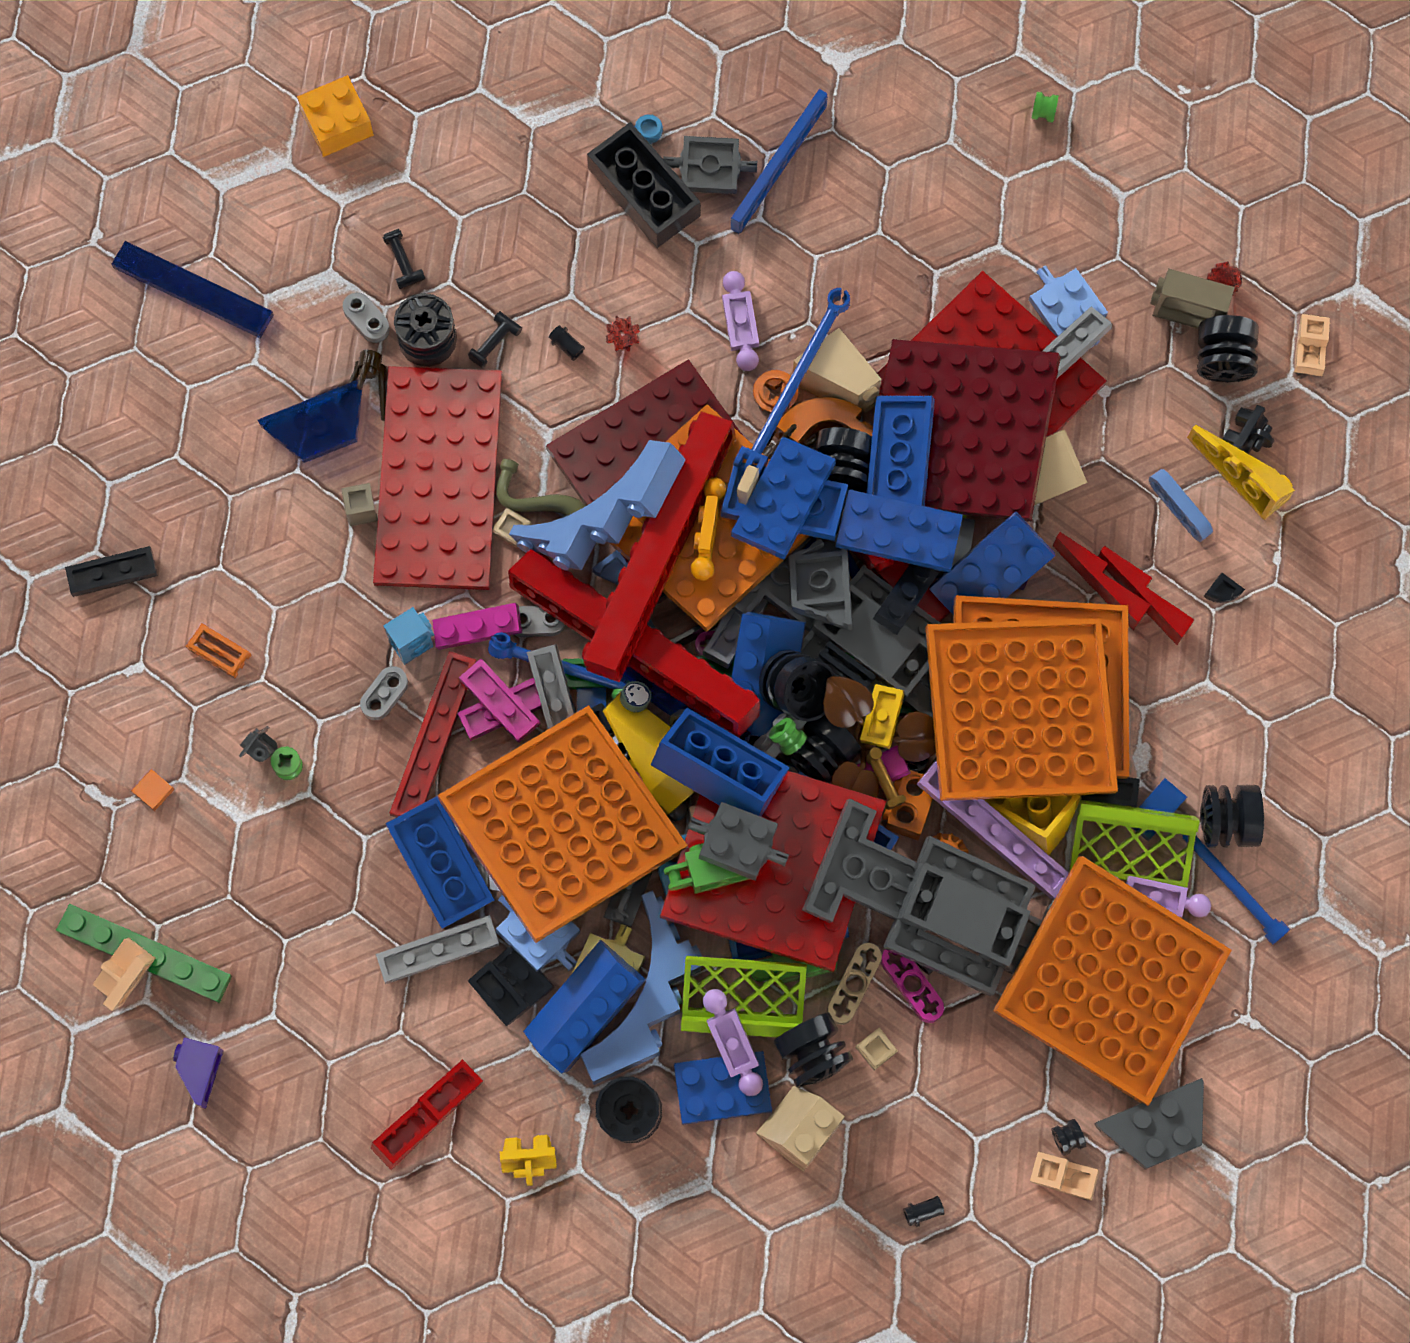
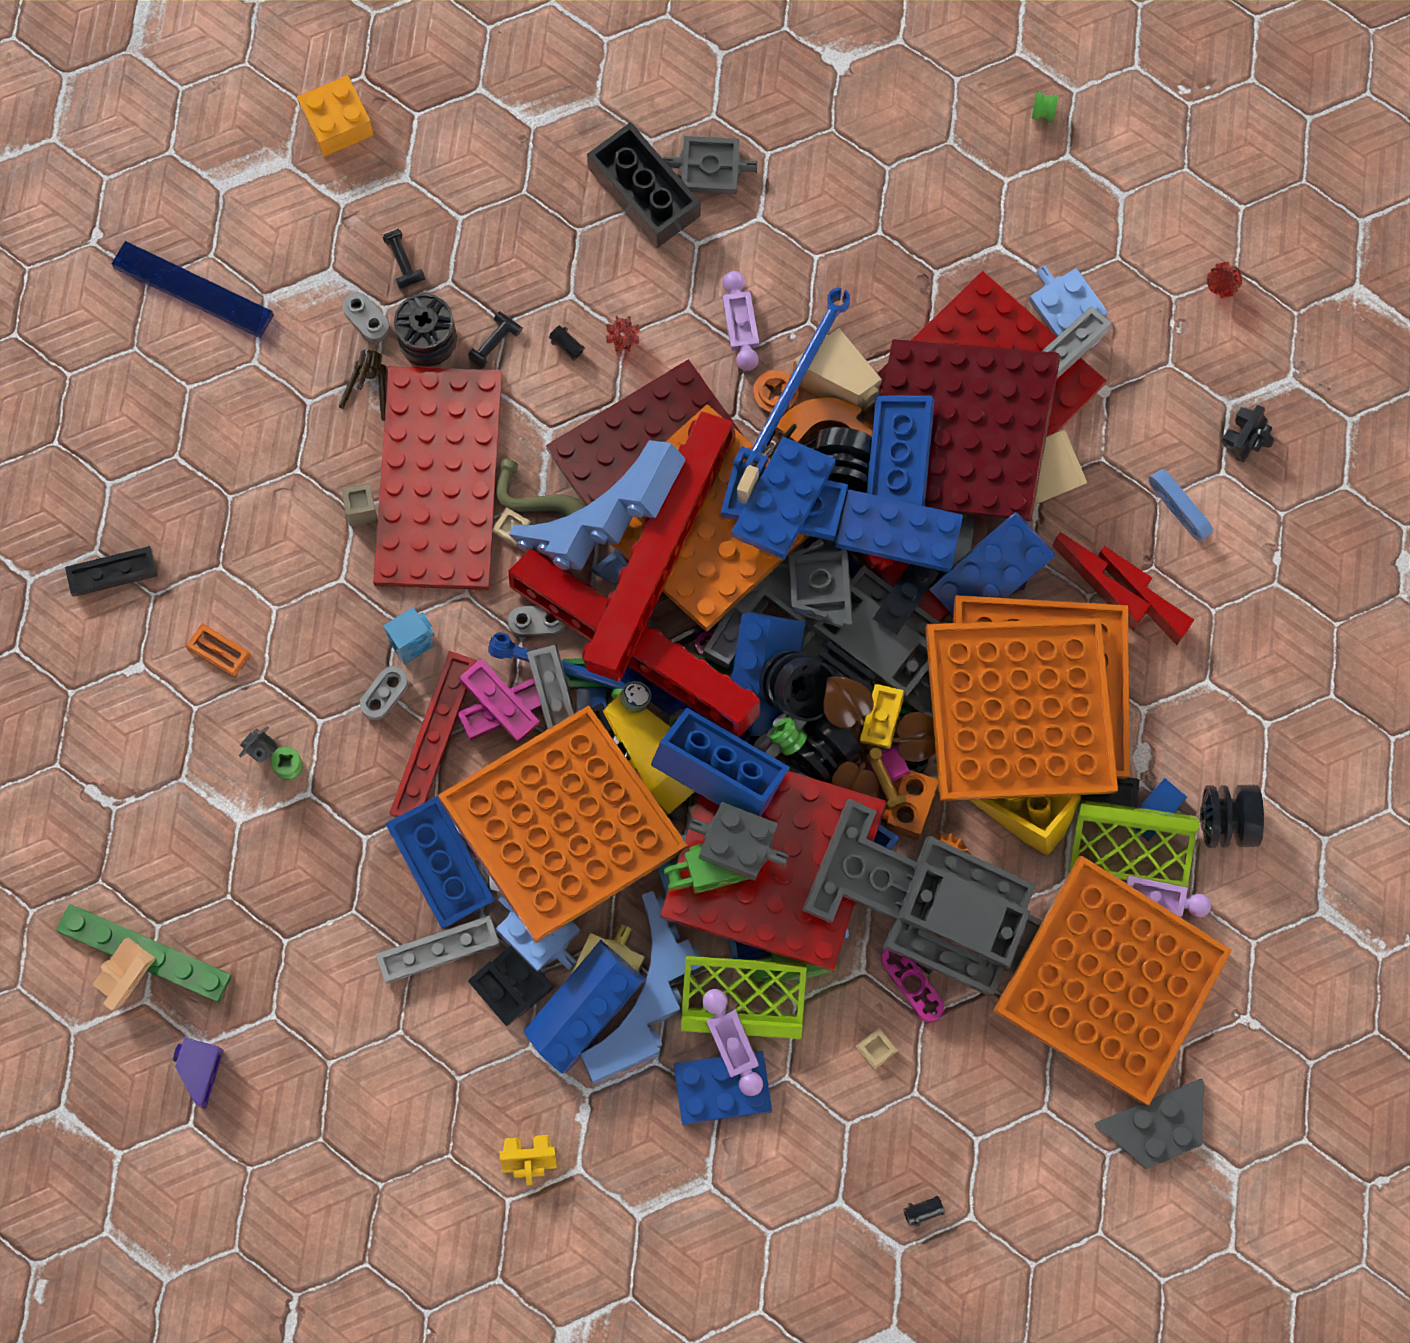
(152, 790): orange tile -> none
(318, 423): clear blue wing -> none
(426, 1114): red slope -> none
(476, 626): dark pink plate -> none
(619, 1095): black wheel -> none
(625, 904): dark grey hinge -> none
(650, 127): dark azure tile -> none
(703, 567): light orange plate -> none
(779, 161): blue tile -> none
(800, 1126): tan slope -> none
(813, 1050): black wheel -> none
(856, 960): tan beam -> none
(1001, 837): lavender plate -> none
(1064, 1176): light nougat slope -> none
(1068, 1137): black wheel -> none
(1189, 298): dark tan window -> none
(1223, 590): black tile -> none
(1227, 348): black wheel -> none
(1252, 479): yellow wedge -> none
(1273, 928): blue piece -> none
(1311, 345): light nougat slope -> none

